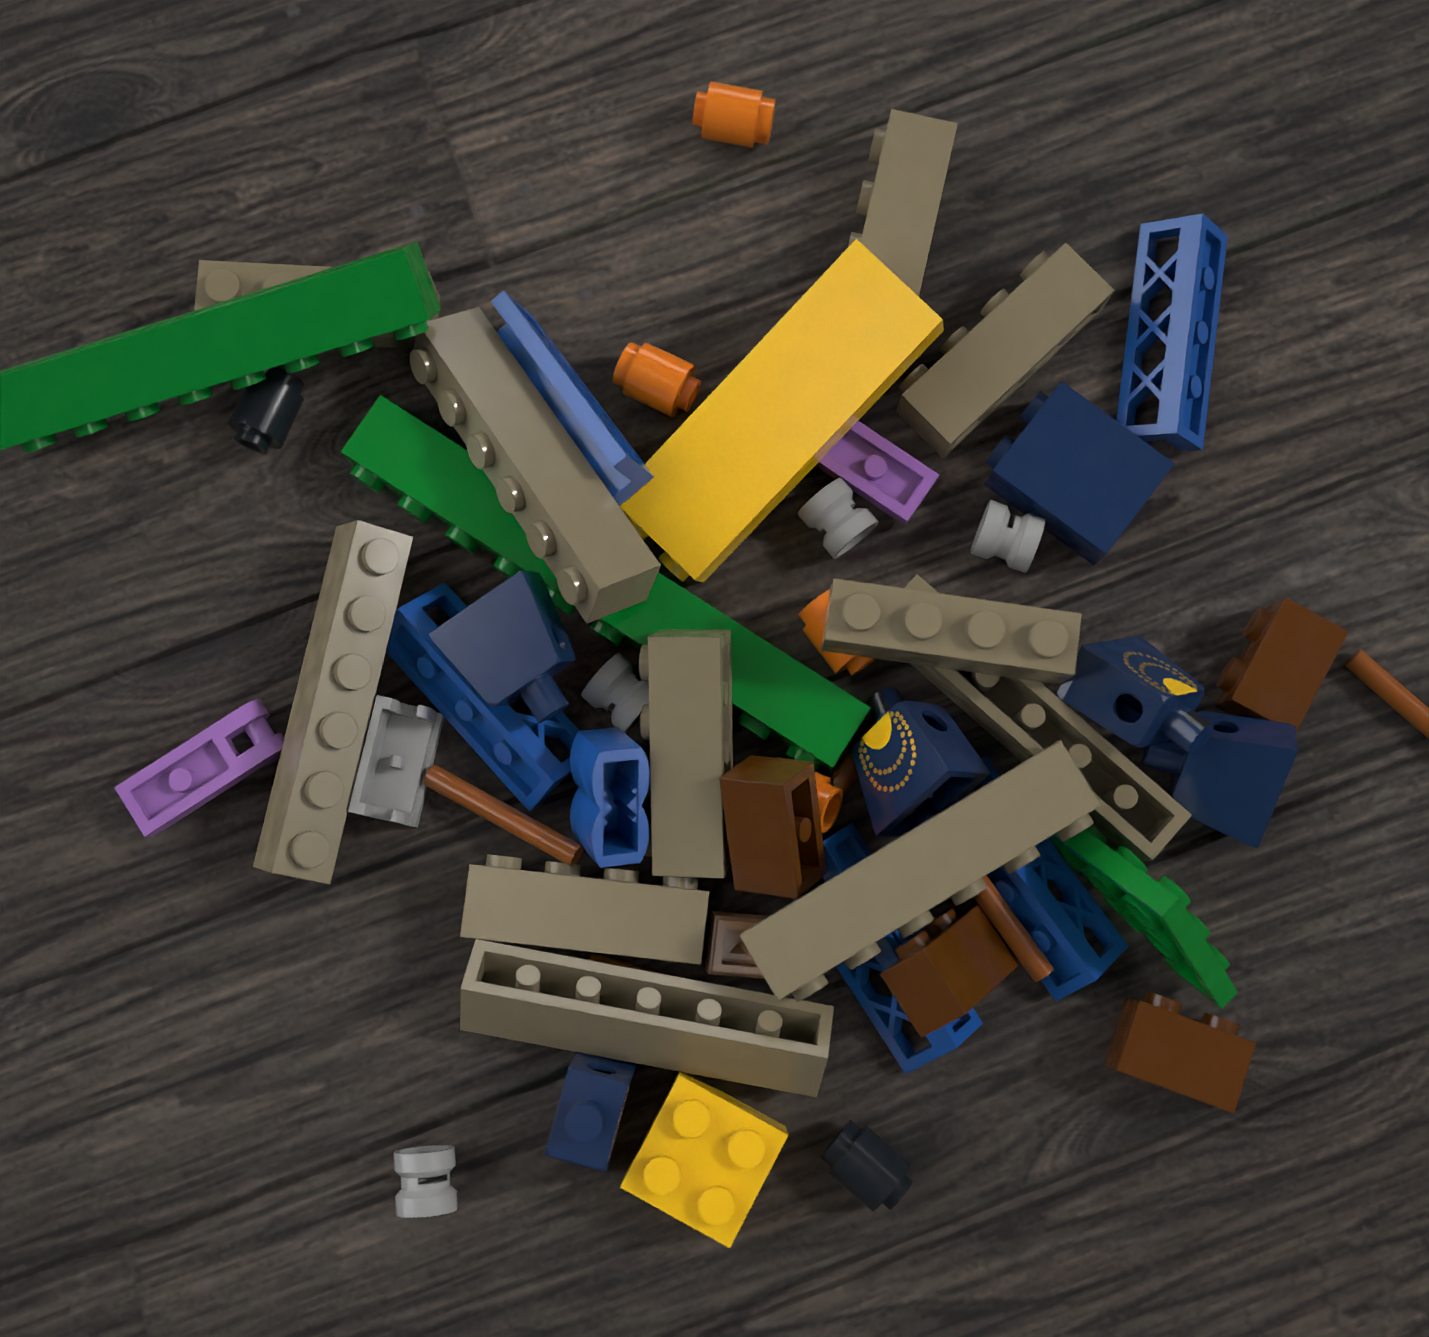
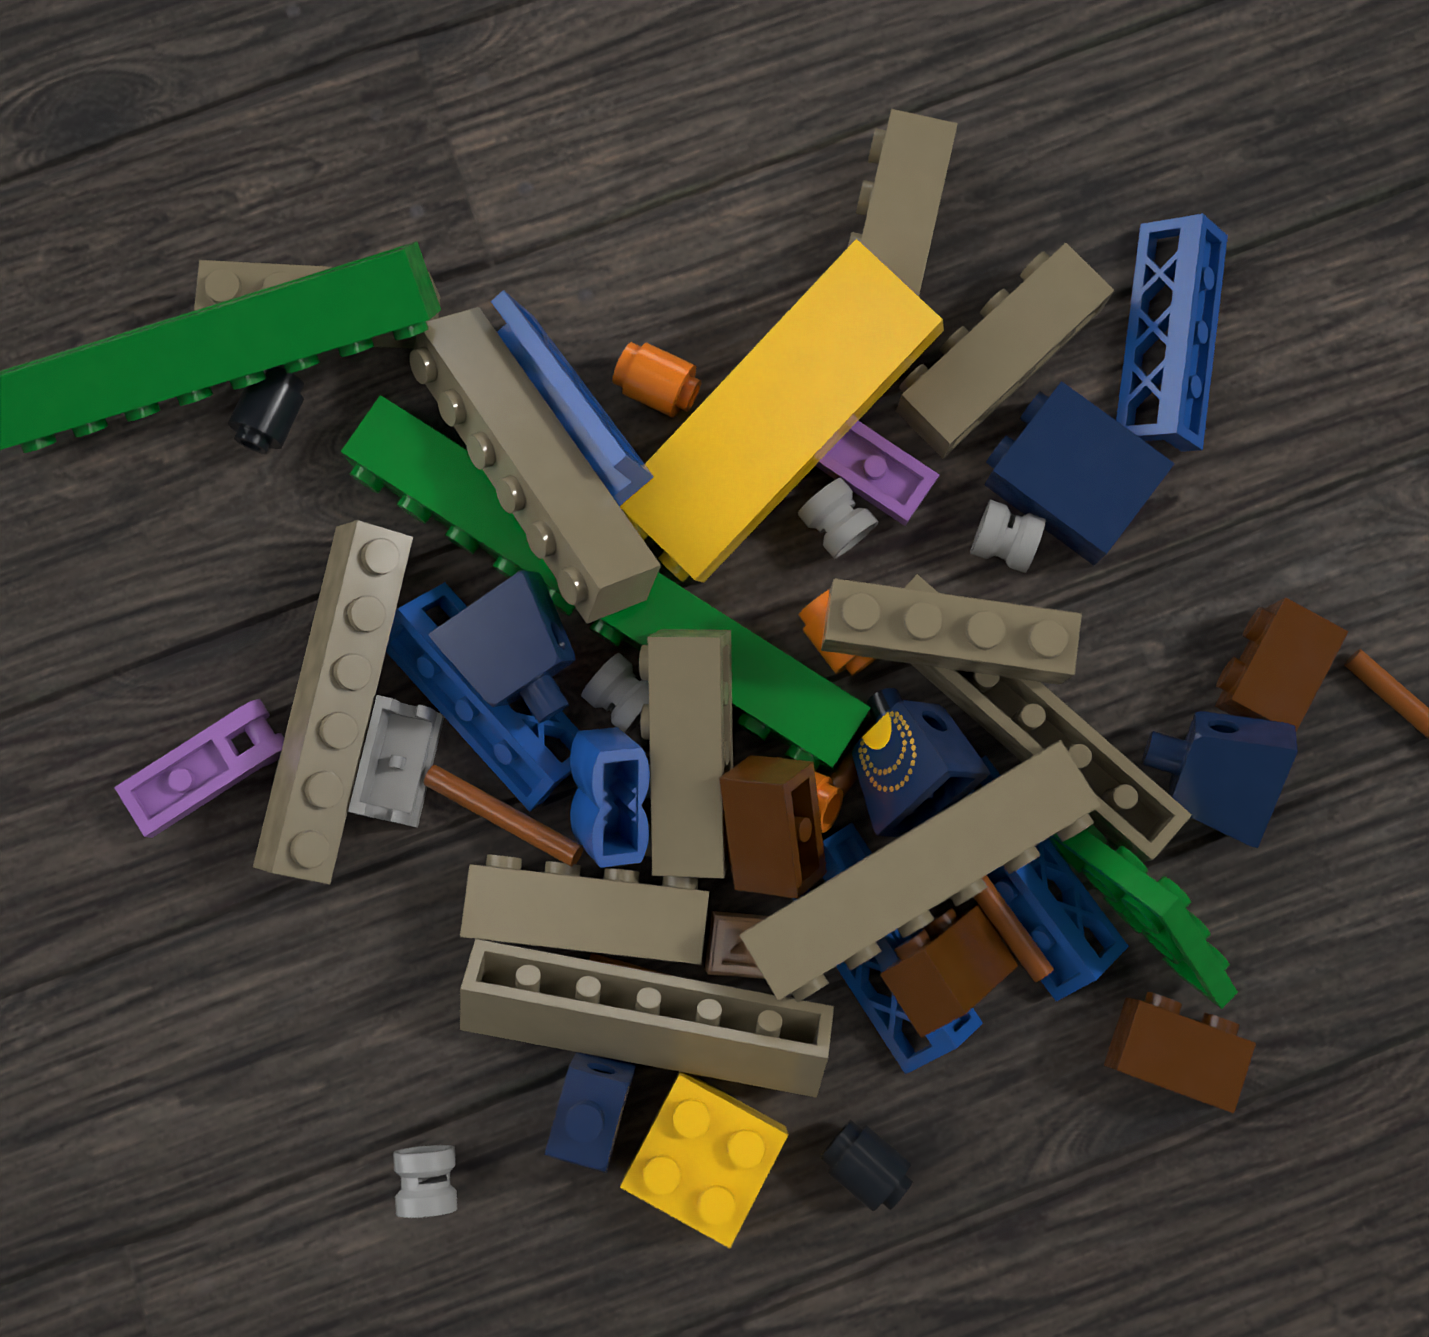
(734, 115): orange brick -> none
(1137, 694): dark blue torso -> none

